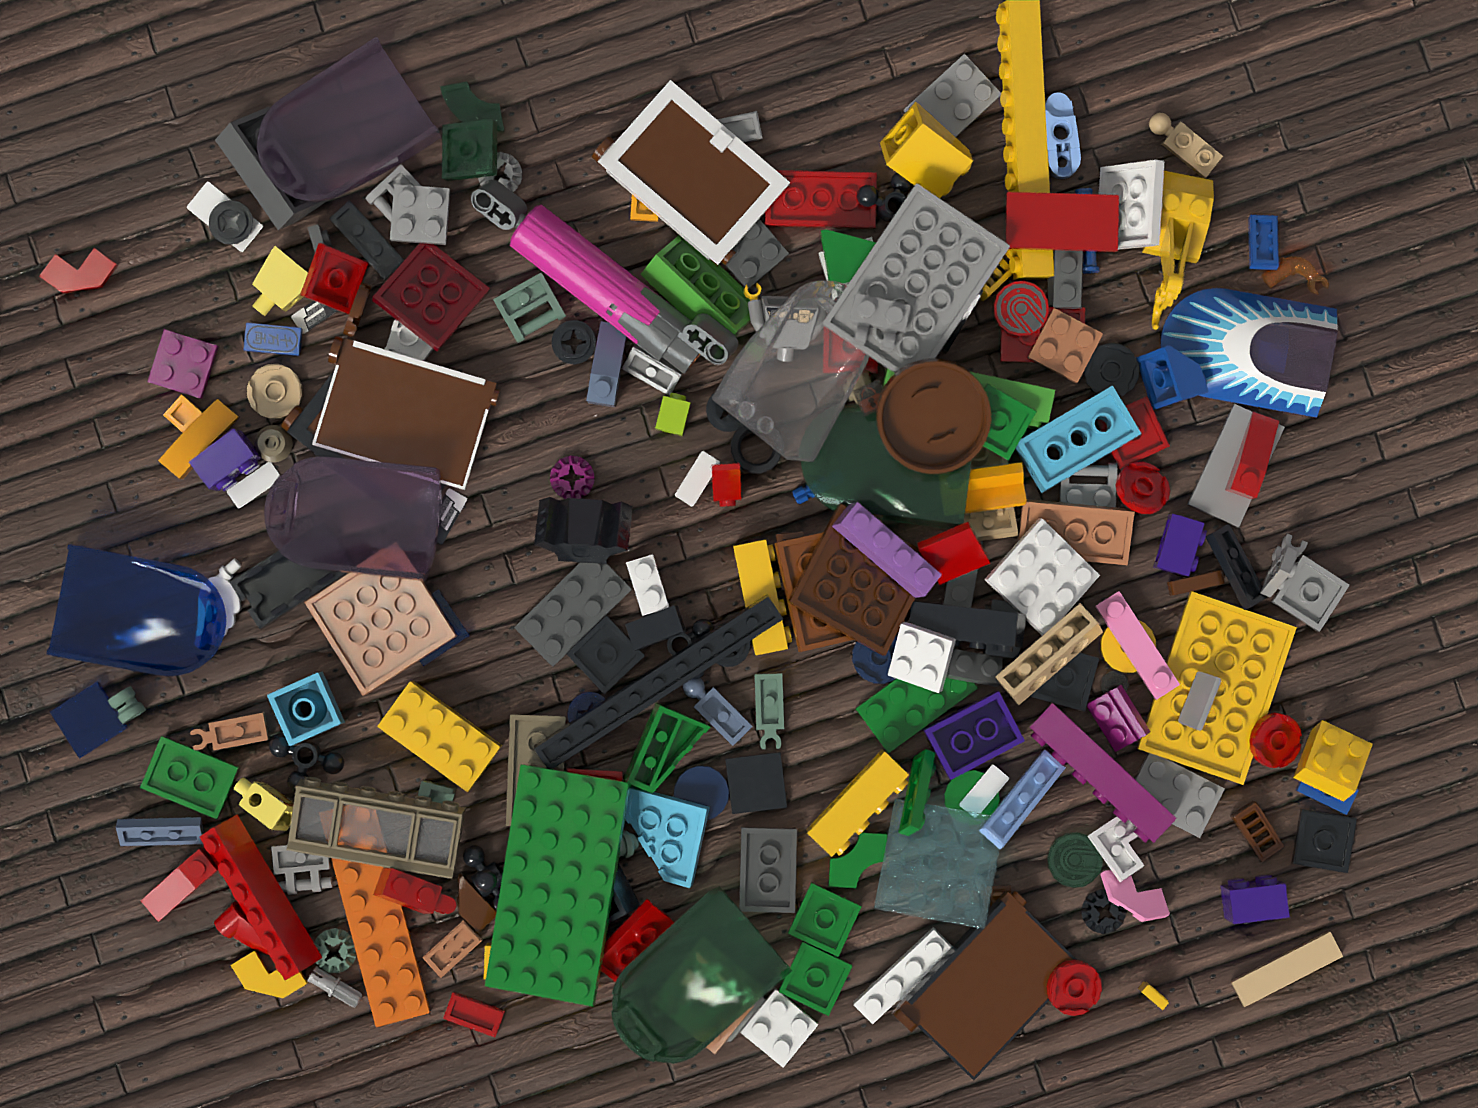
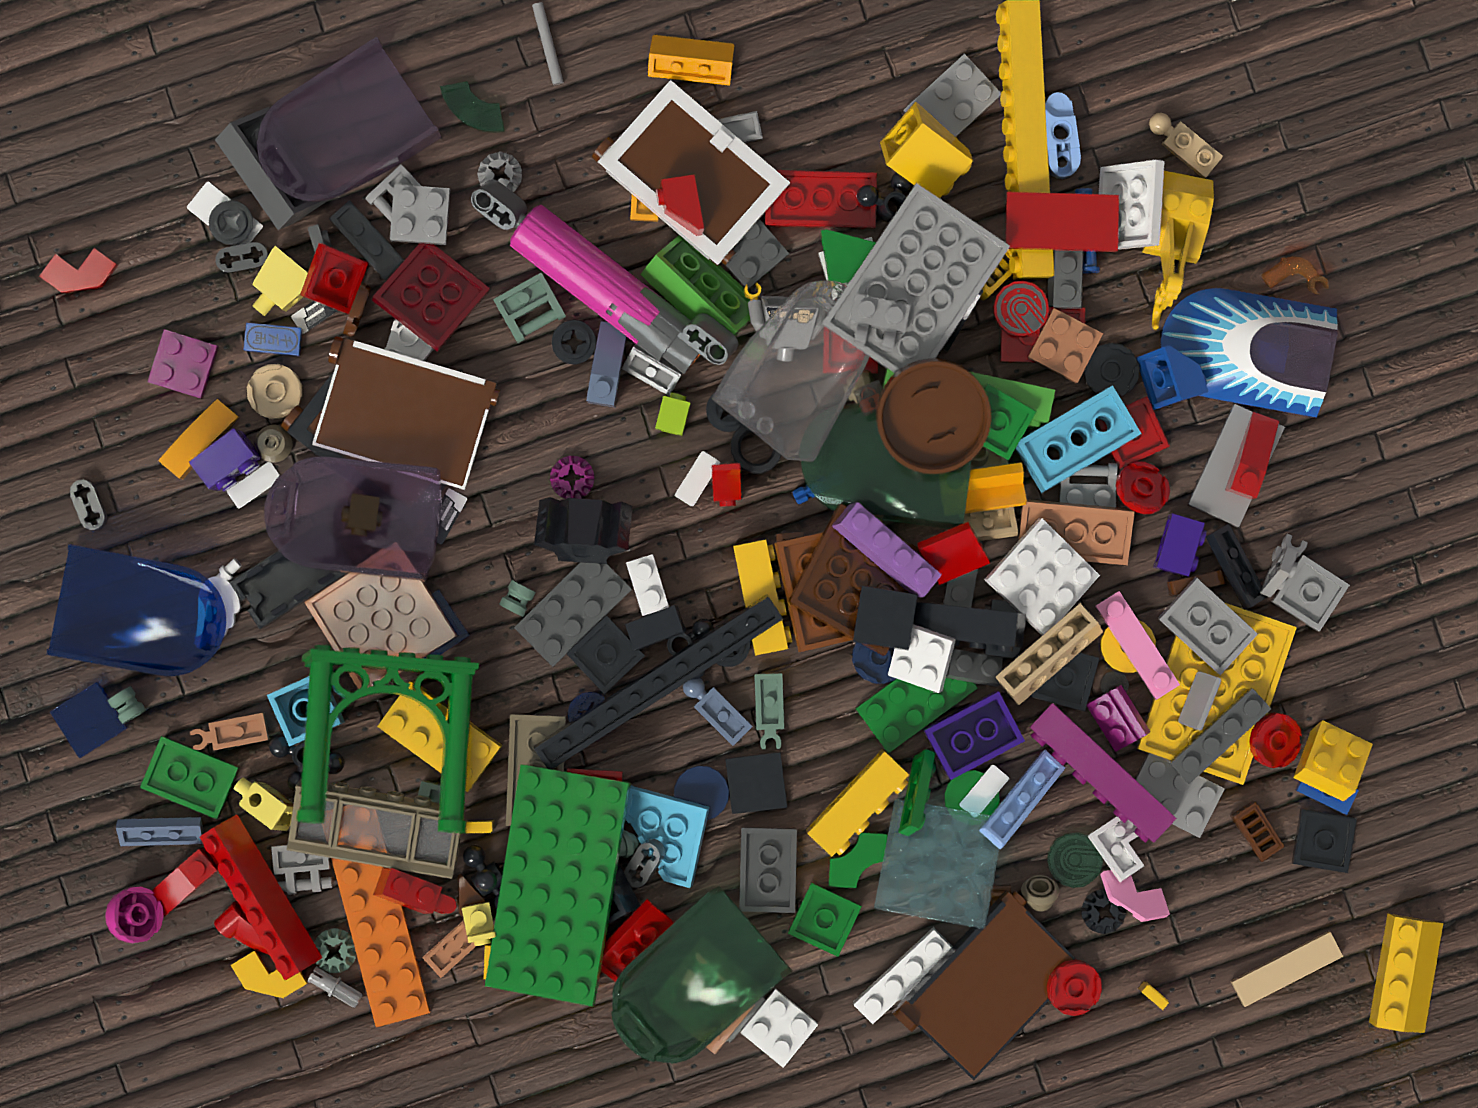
(94, 502): none -> beam
(134, 915): none -> dark pink cylinder
(182, 413): light orange plate -> none
(240, 250): none -> dark grey beam
(320, 720): none -> green arch
(361, 514): none -> dark brown brick
(469, 150): clear green plate -> none
(474, 1014): red tile -> none
(478, 923): none -> light yellow bracket
(479, 826): none -> yellow tile
(520, 592): none -> sand green wheel
(547, 43): none -> light grey bar
(649, 866): none -> dark grey beam
(662, 746): green wedge -> none
(681, 202): none -> red slope
(690, 60): none -> light orange panel
(815, 978): green plate -> none
(885, 618): none -> black tile
(1040, 892): none -> dark tan cone
(1207, 626): none -> light grey plate
(1220, 735): none -> dark grey plate
(1254, 900): dark purple brick -> none
(1263, 242): blue plate -> none
(1405, 973): none -> yellow slope

